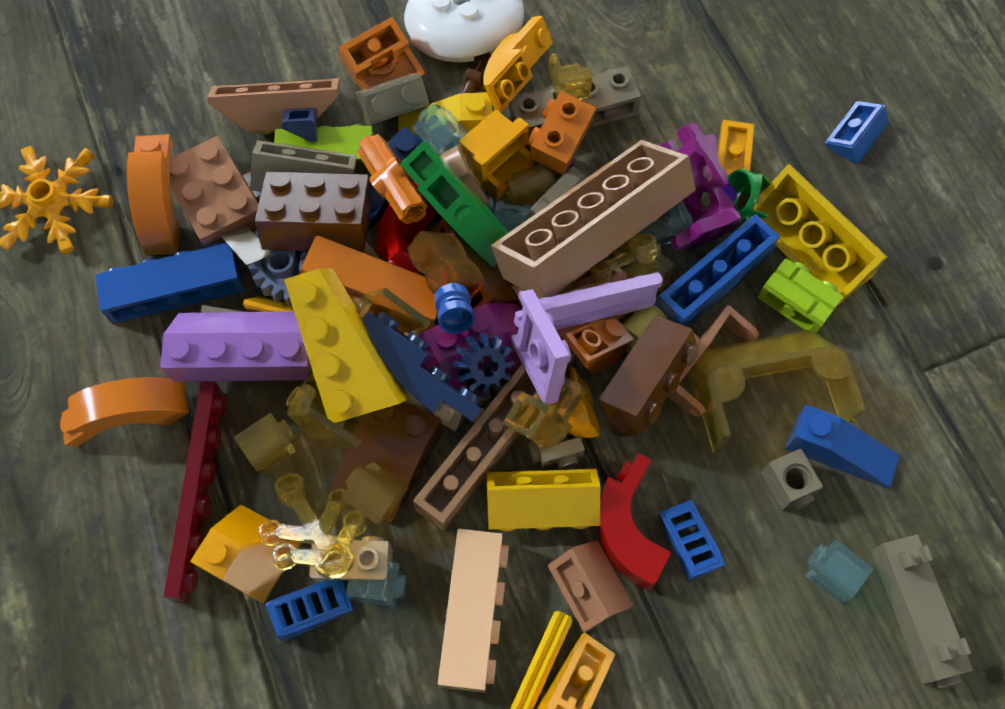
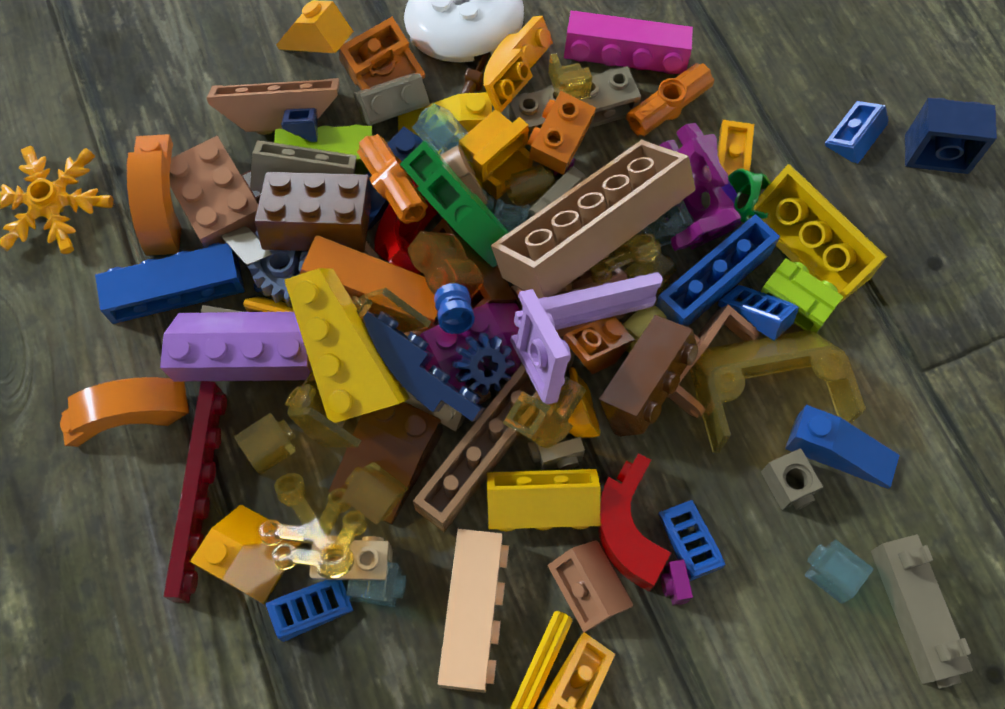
(317, 29): none -> light orange slope
(628, 42): none -> dark pink brick
(670, 99): none -> orange piece
(676, 583): none -> magenta plate
(767, 314): none -> blue slope
(950, 135): none -> dark blue brick

